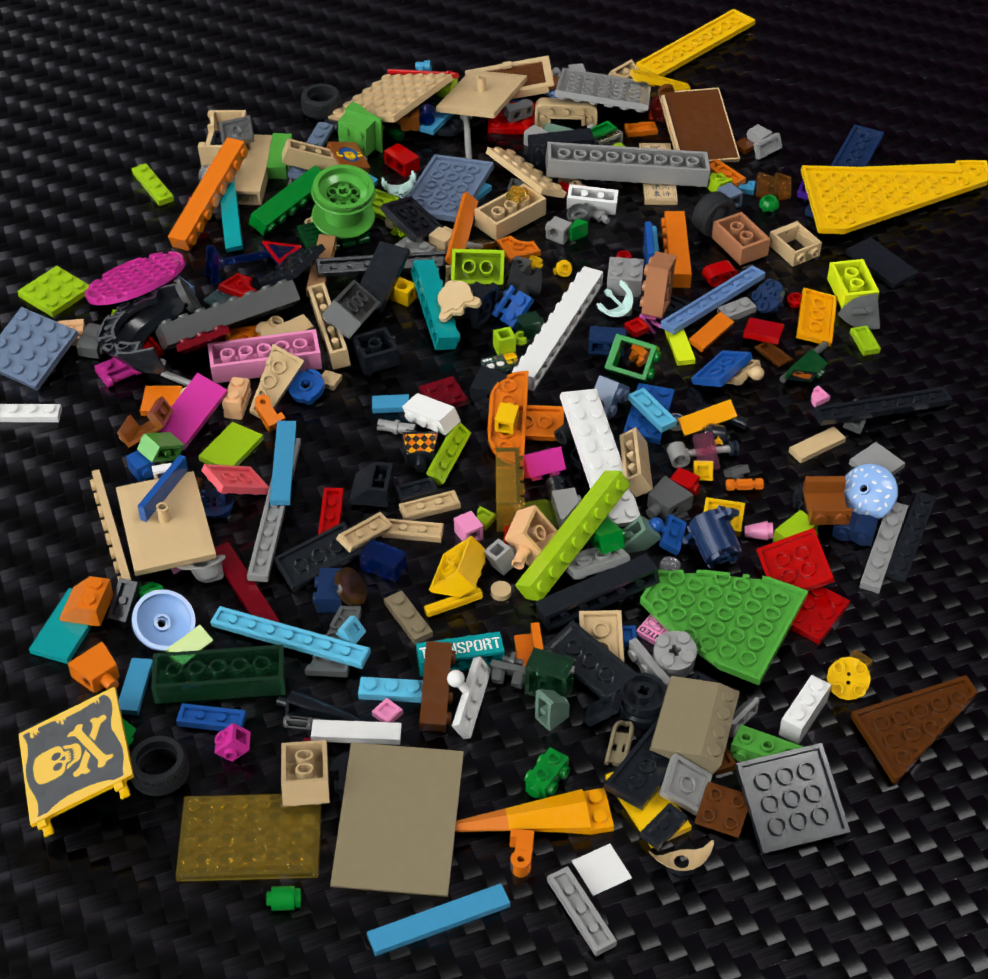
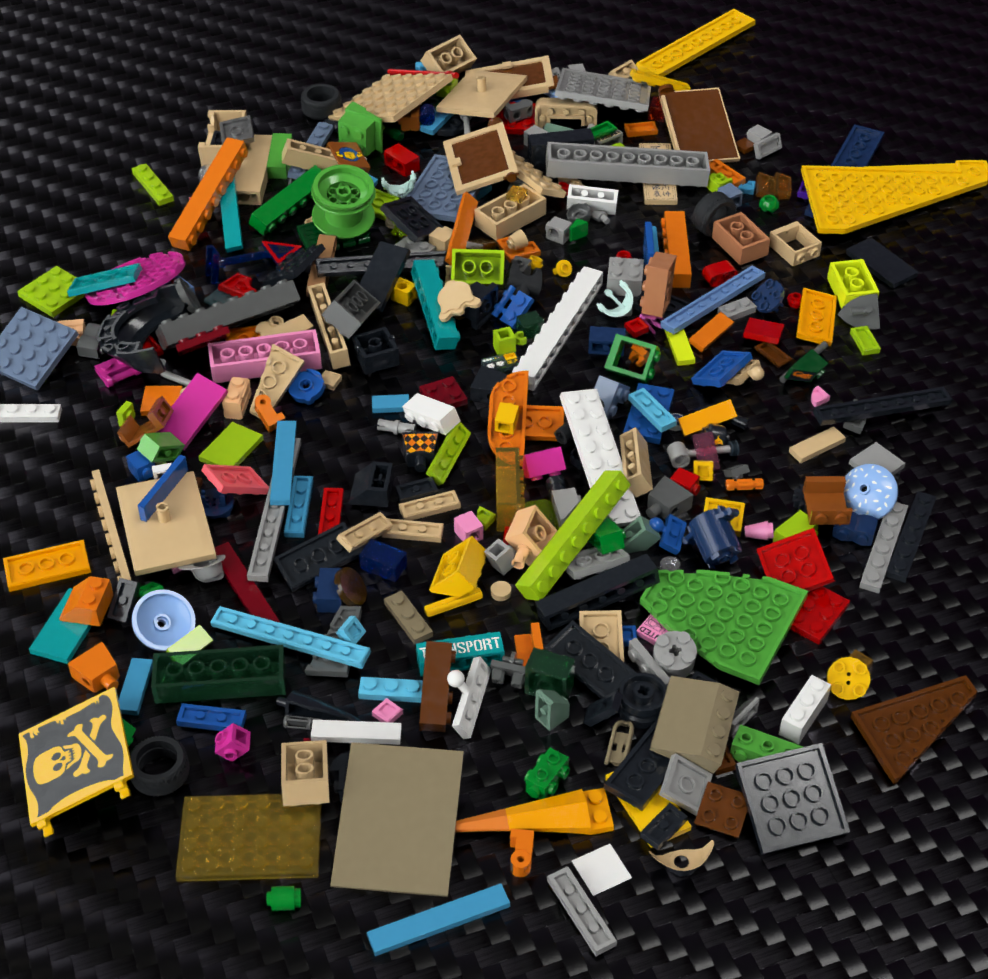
(46, 565): none -> light orange tile
(104, 280): none -> teal tile
(124, 411): none -> lime plate
(299, 507): none -> dark azure tile
(450, 55): none -> tan brick
(481, 158): none -> door
(517, 240): none -> tan hat

